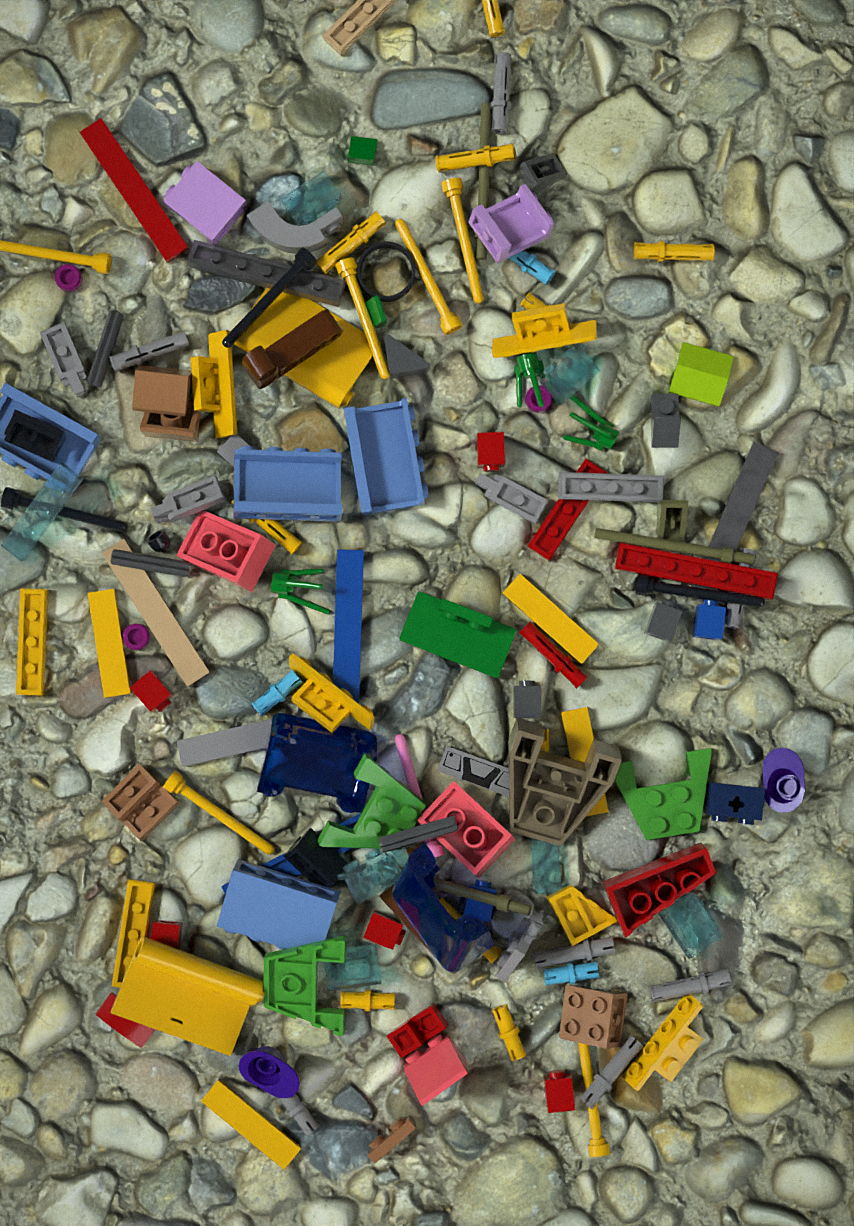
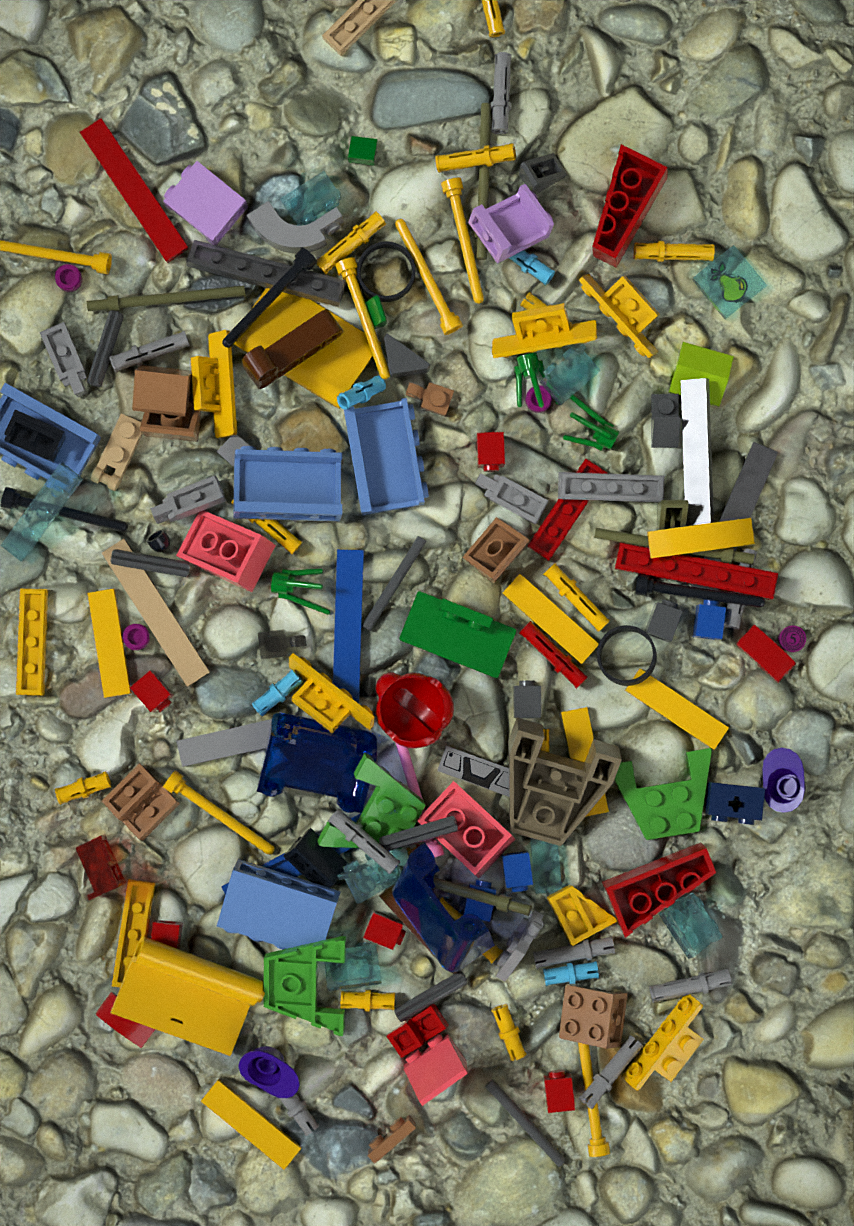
(83, 787): none -> yellow pin
(100, 866): none -> clear red panel
(115, 303): none -> olive bar
(118, 452): none -> tan plate
(276, 644): none -> clear smoke plate
(361, 392): none -> medium azure pin
(364, 841): none -> light grey pin
(394, 583): none -> dark grey bar
(413, 708): none -> red piece
(430, 996): none -> dark grey axle
(434, 398): none -> medium nougat plate
(495, 549): none -> medium nougat slope
(517, 871): none -> blue brick
(525, 1123): none -> dark grey bar
(576, 597): none -> yellow pin
(612, 632): none -> black tyre
(627, 308): none -> yellow bracket
(630, 196): none -> red wedge
(678, 710): none -> yellow tile
(697, 451): none -> tile
(700, 537): none -> yellow slope
(729, 282): none -> clear light blue tile
(766, 653): none -> red slope
(792, 638): none -> magenta tile

